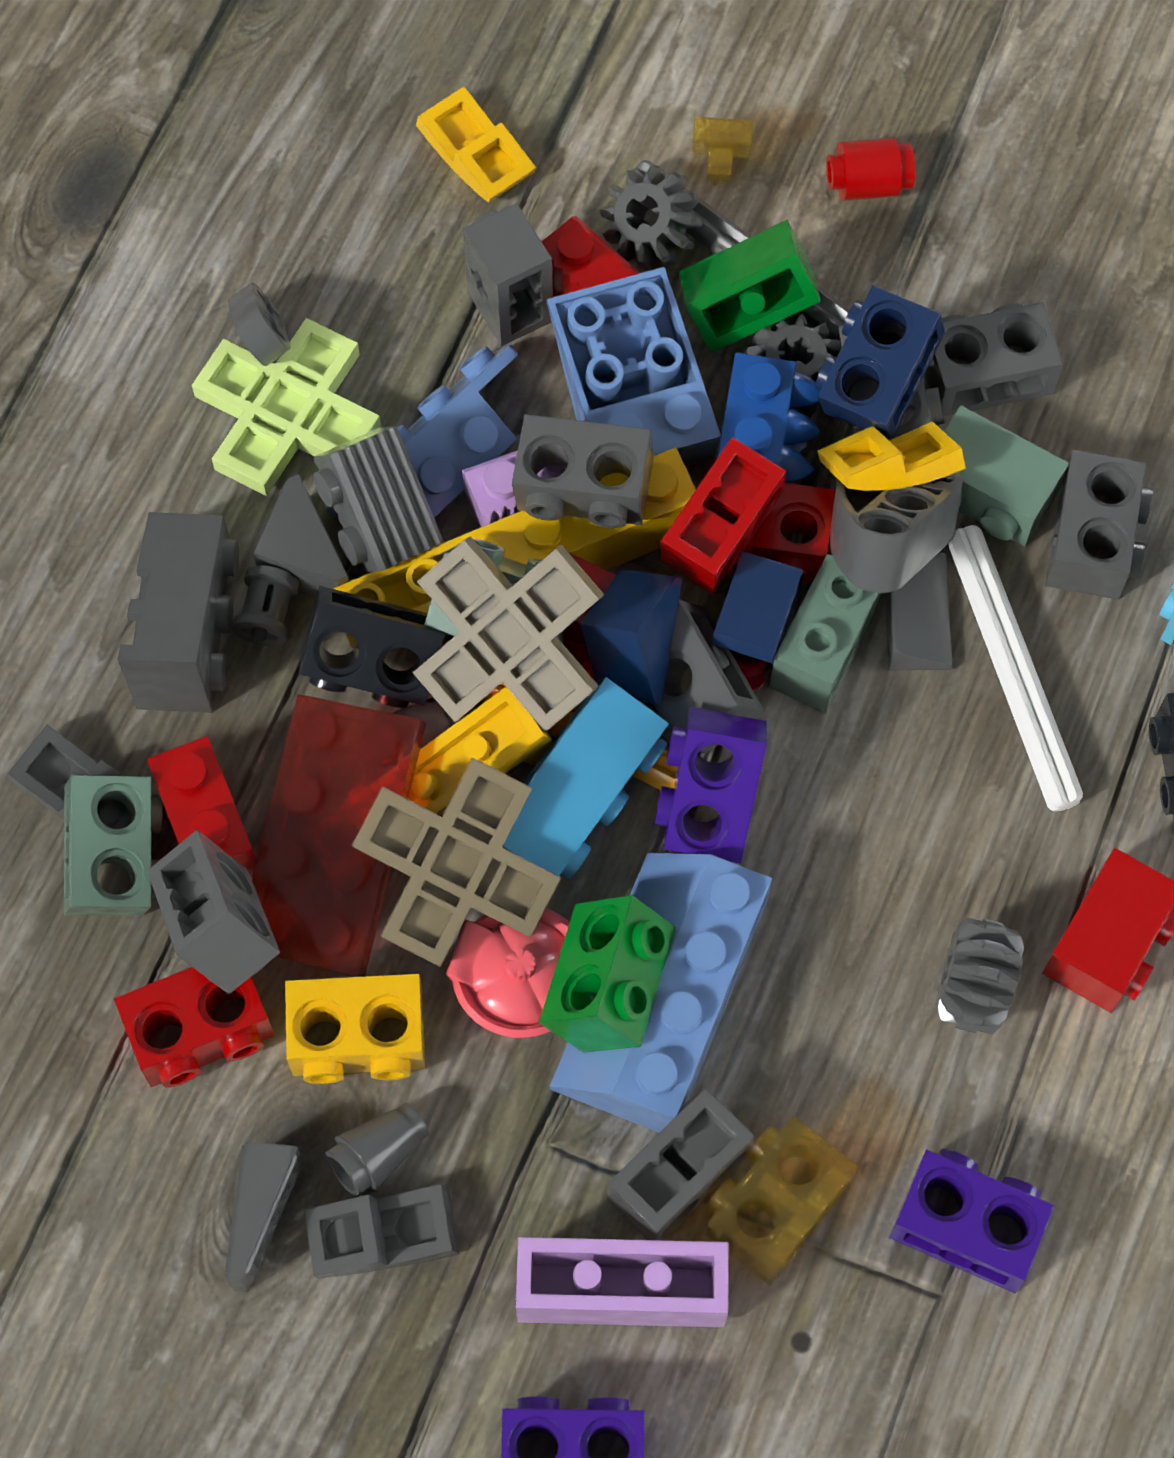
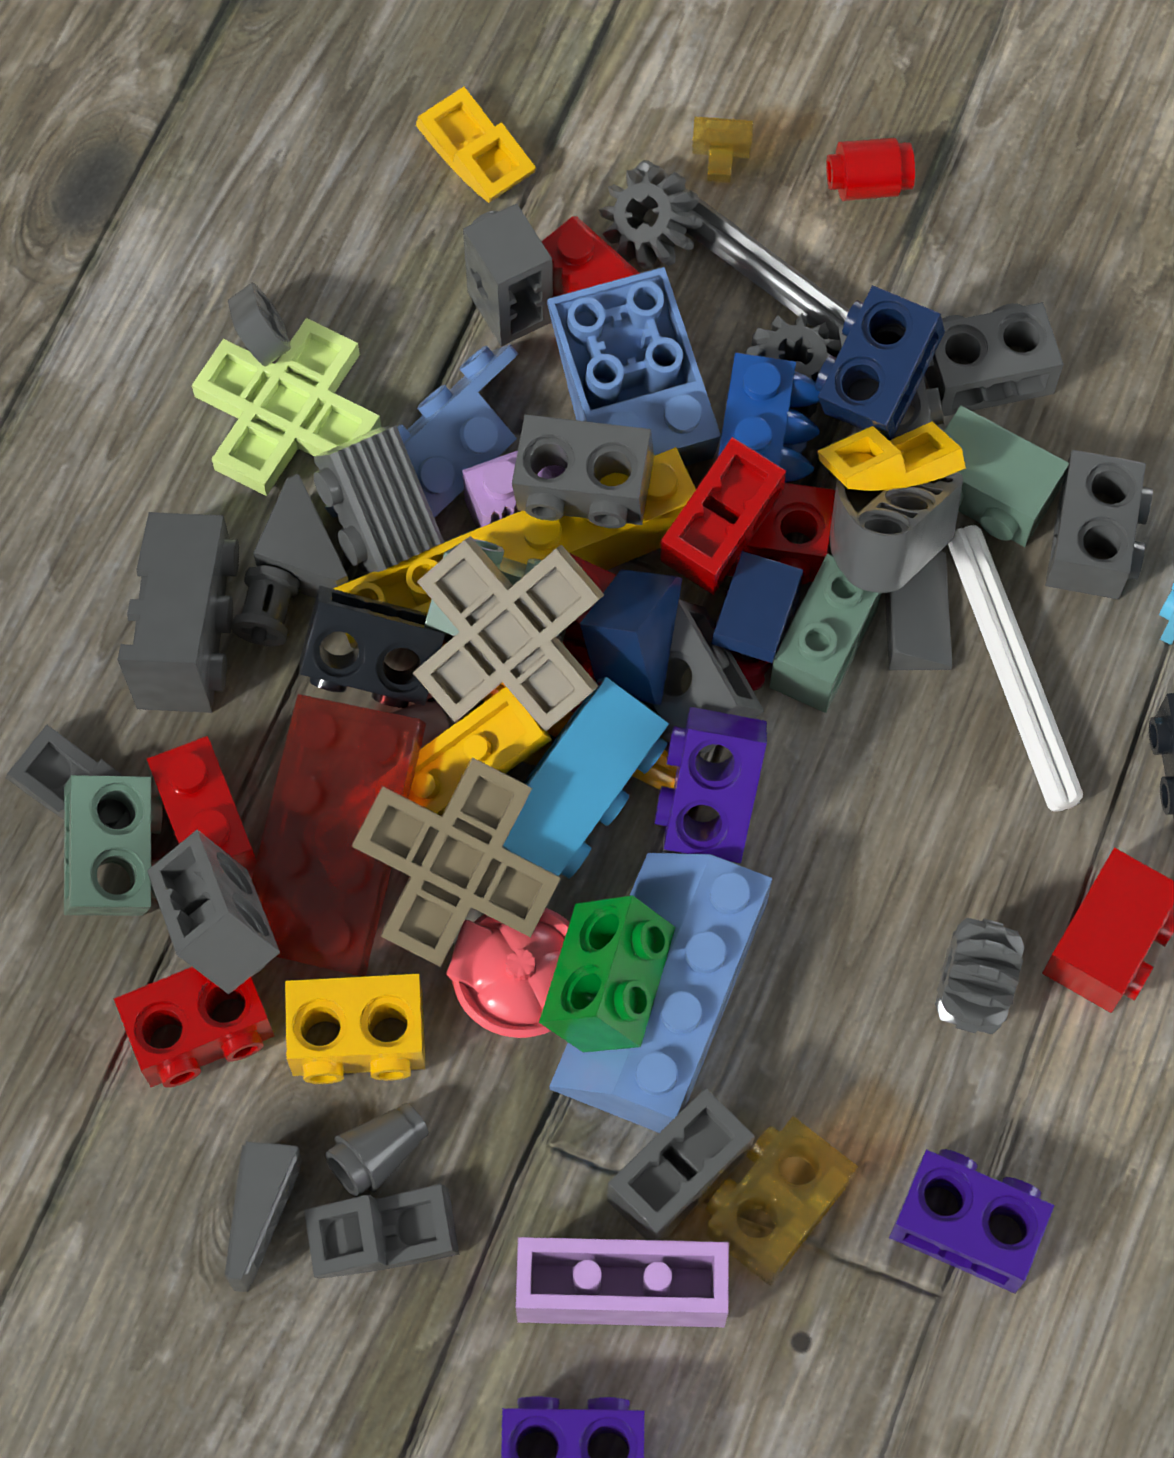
(749, 286): green brick -> none

